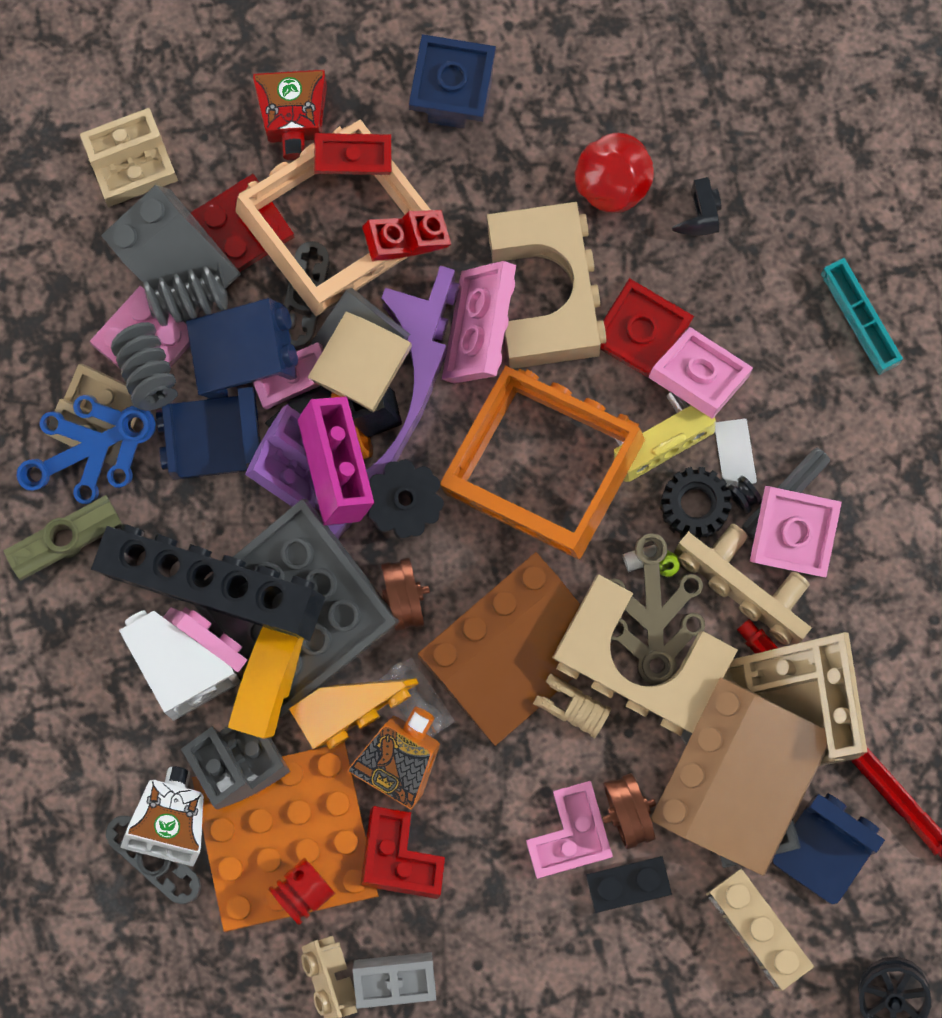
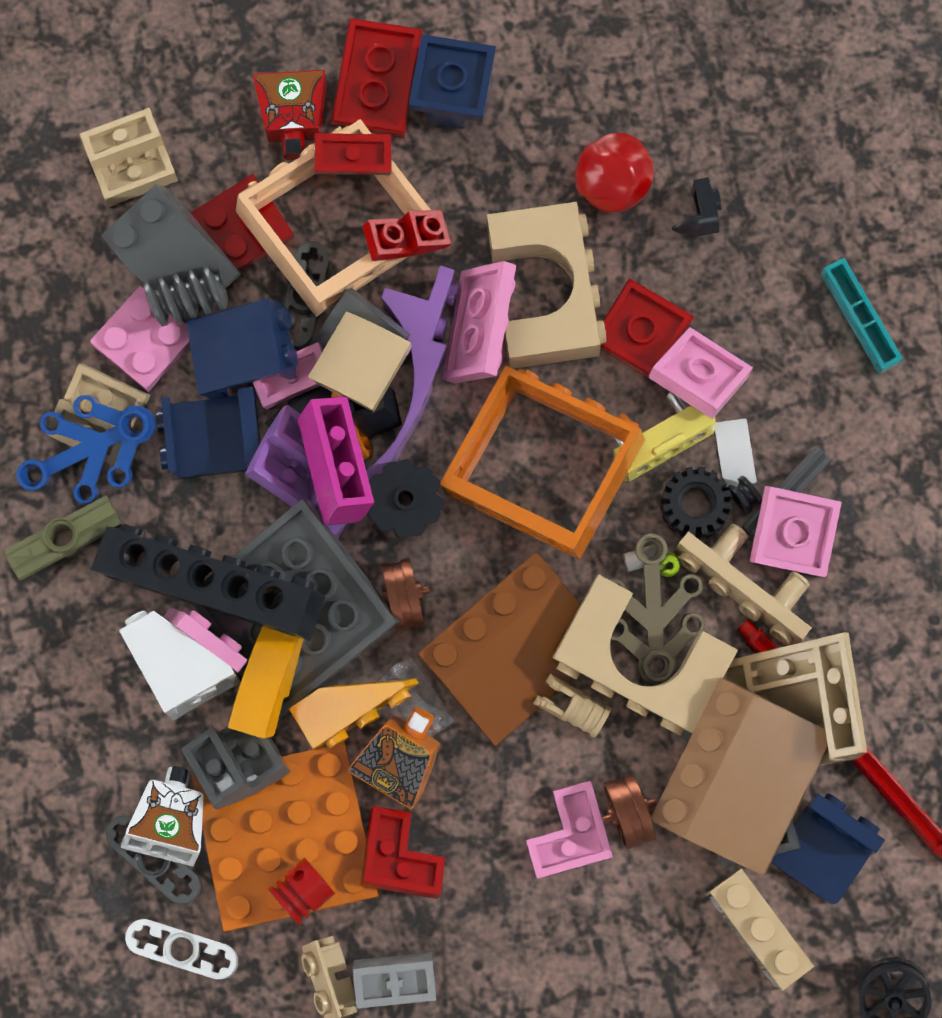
(144, 366): dark grey piece -> none
(150, 950): none -> white beam
(376, 77): none -> red tile
(628, 884): black plate -> none

